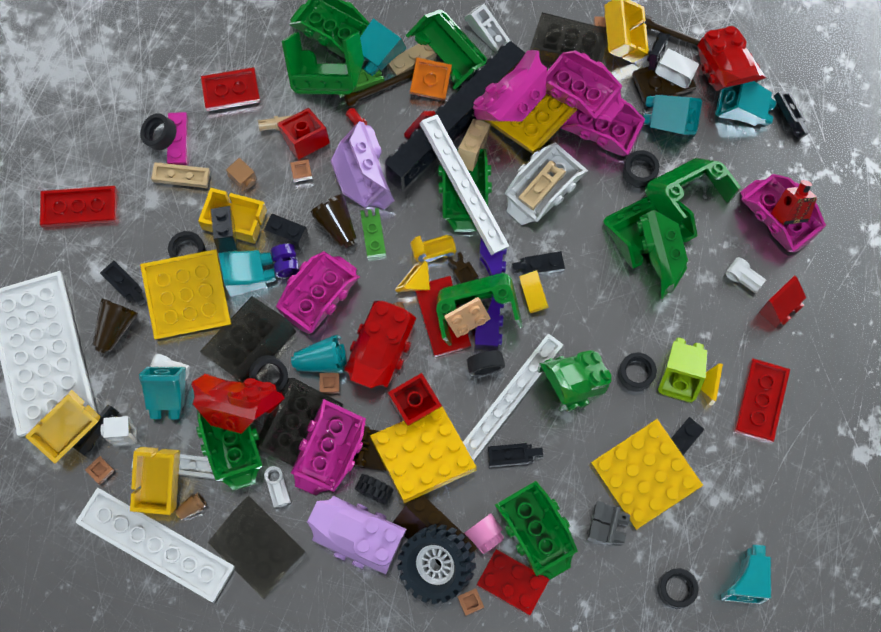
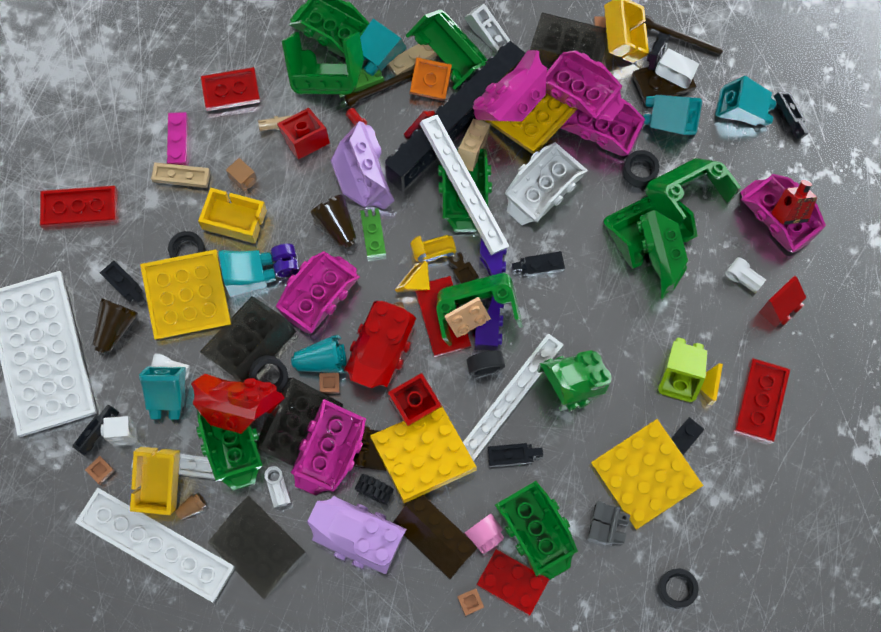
(63, 426): yellow piece -> none
(149, 127): black tyre -> none
(223, 229): black brick -> none
(286, 231): black brick -> none
(301, 170): nougat plate -> none
(446, 579): black wheel -> none
(533, 291): yellow slope -> none
(541, 185): tan plate -> none
(645, 359): black tyre -> none
(727, 59): red slope -> none
(753, 579): teal hips -> none

